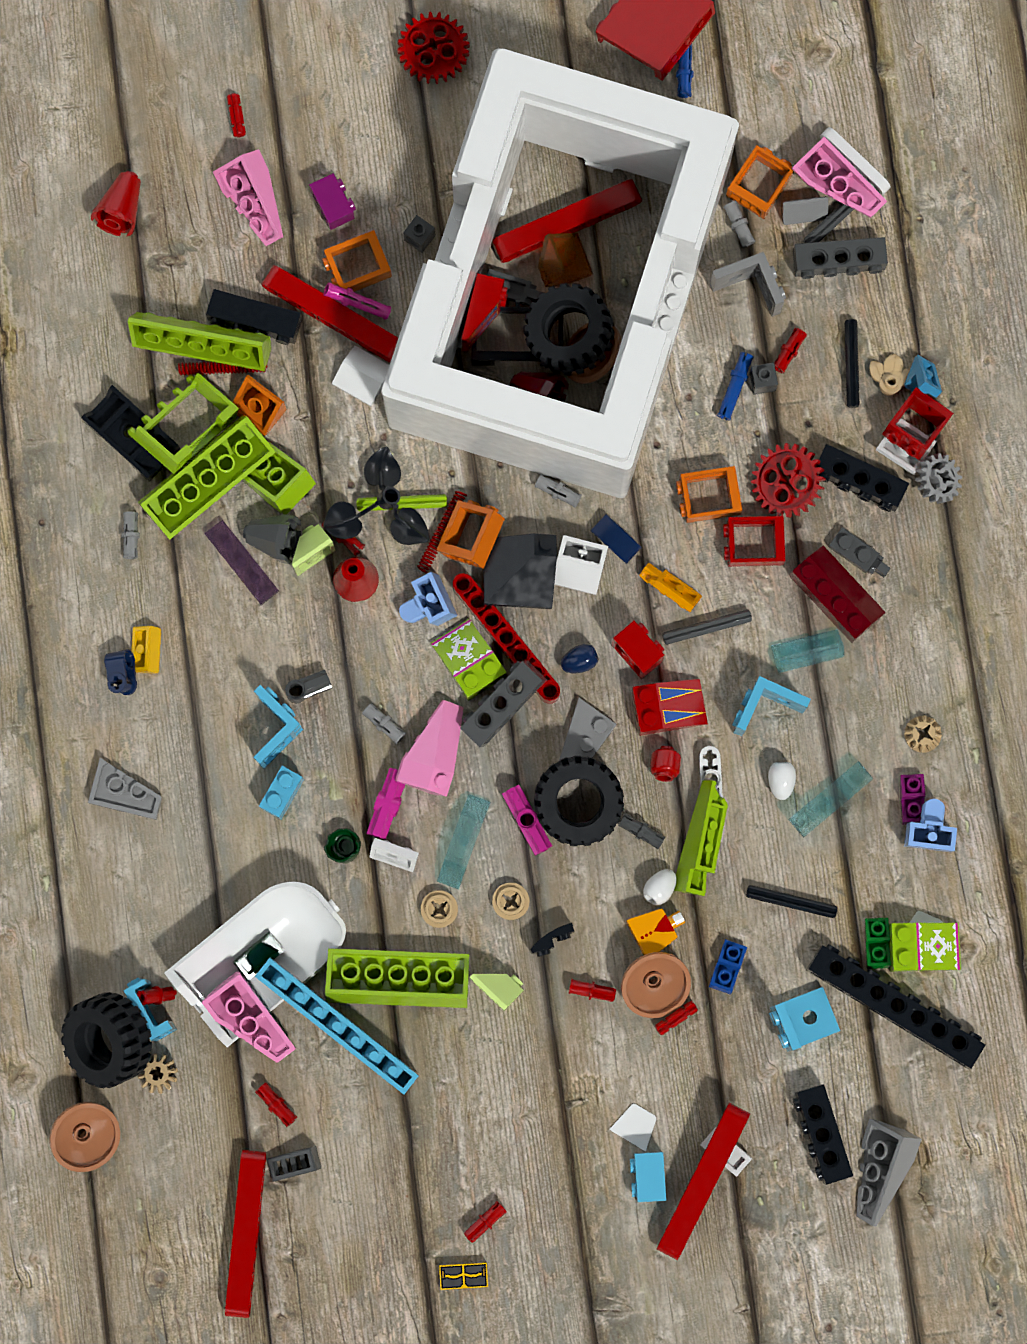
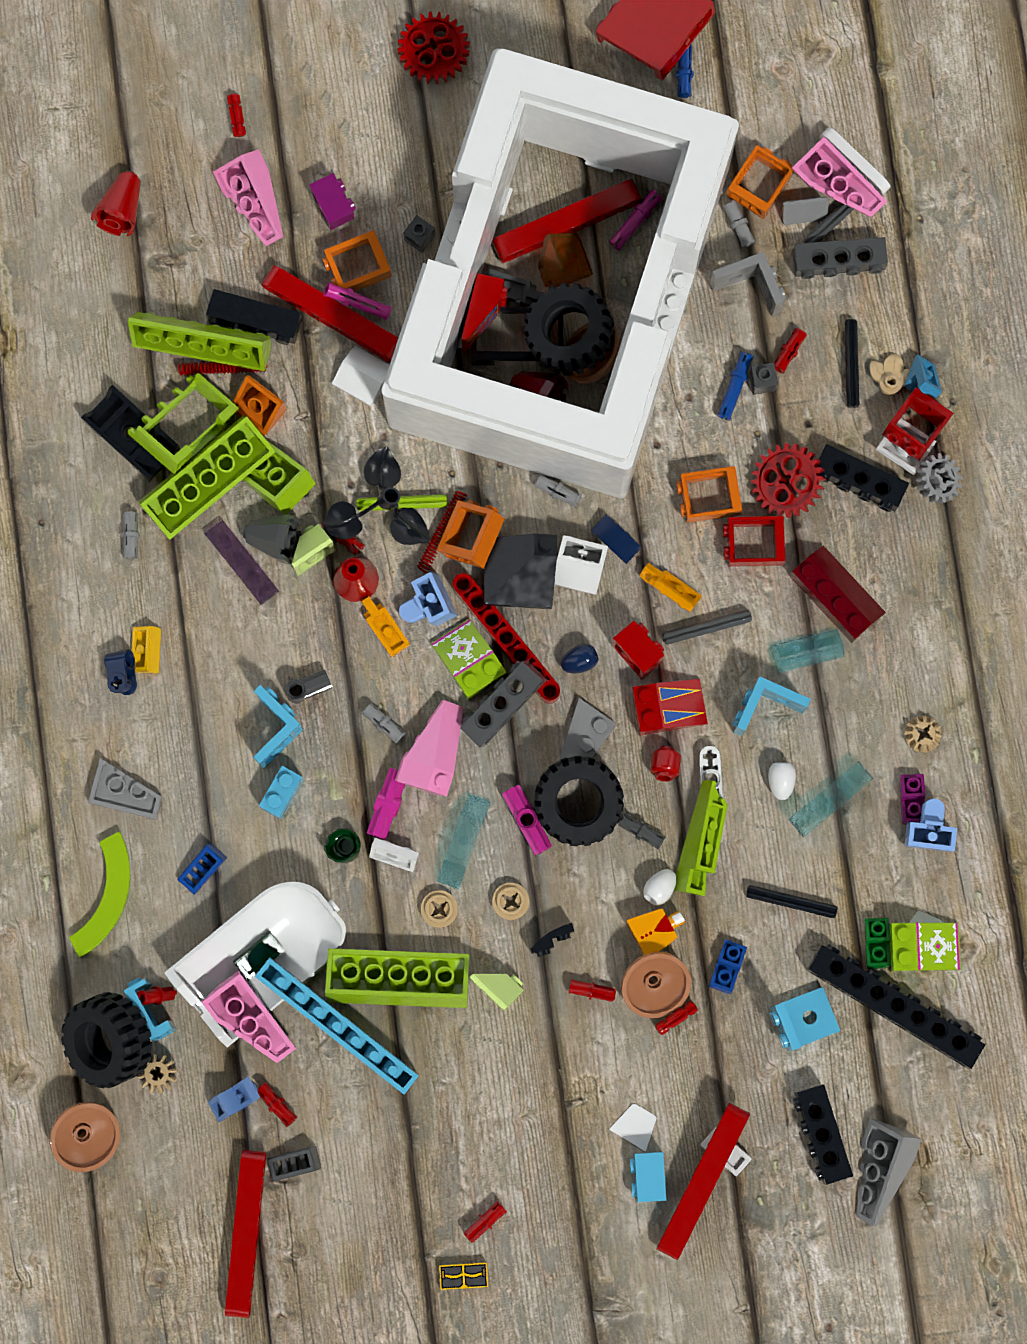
(113, 899): none -> lime tile
(216, 854): none -> blue slope
(234, 1099): none -> medium blue brick
(384, 627): none -> light orange hinge
(641, 212): none -> dark pink pin
(858, 553): dark grey hinge -> none

